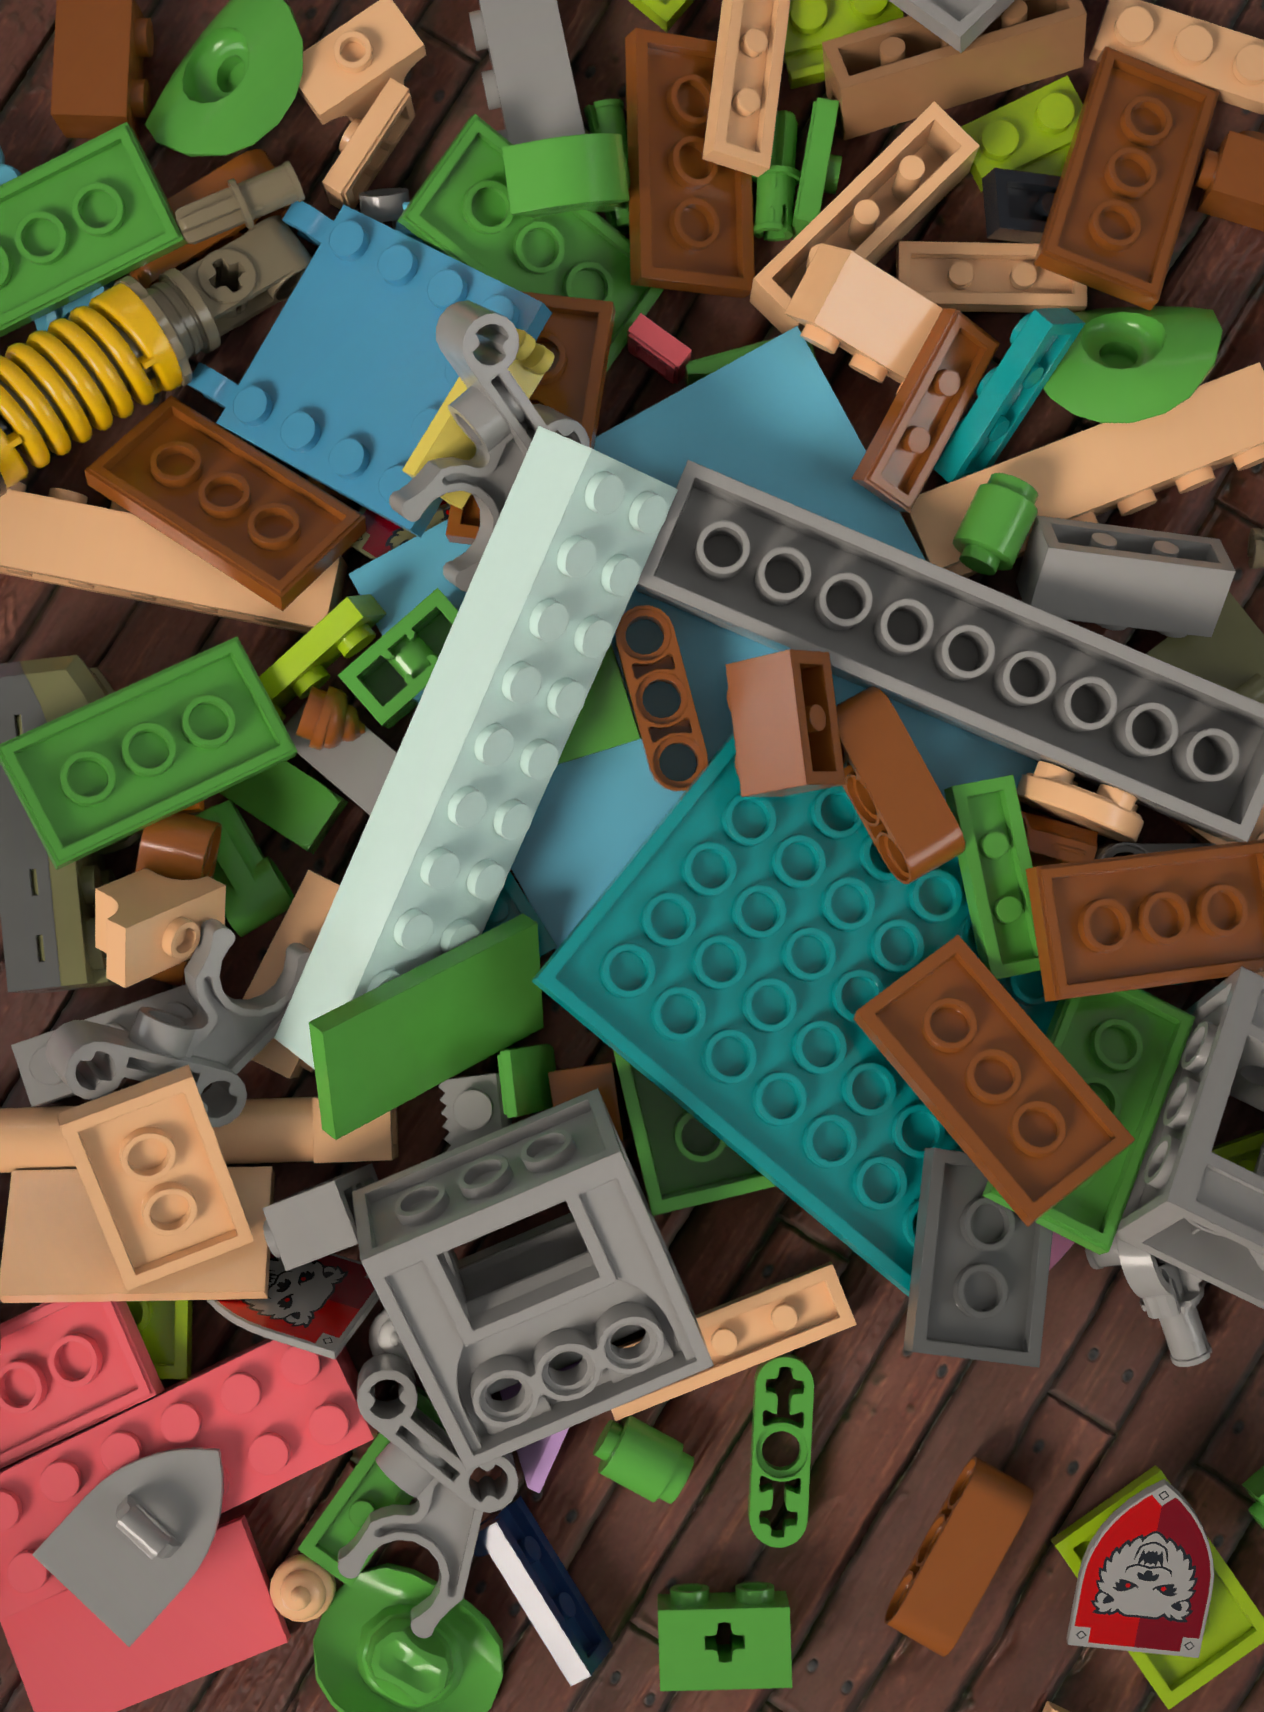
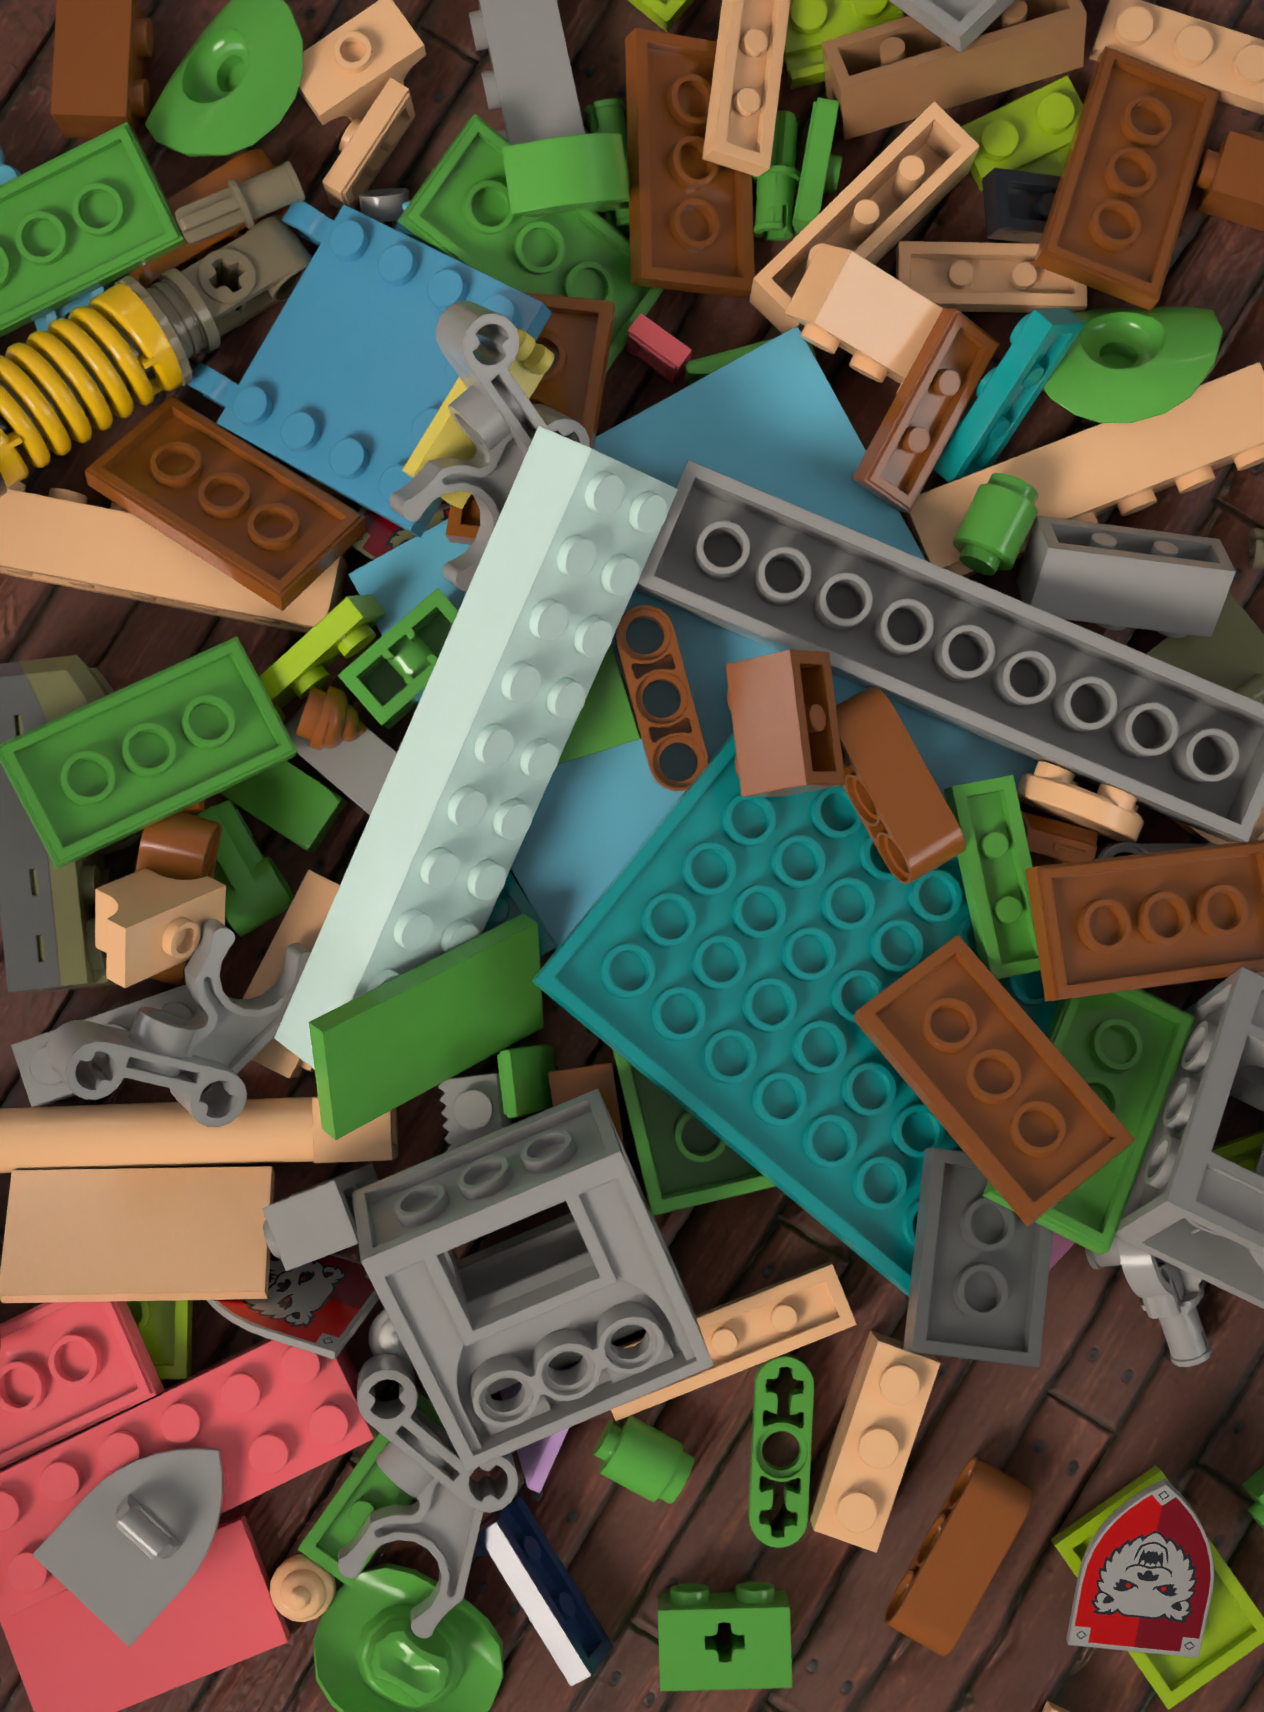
(156, 1177): light nougat plate -> none
(872, 1442): none -> light nougat brick

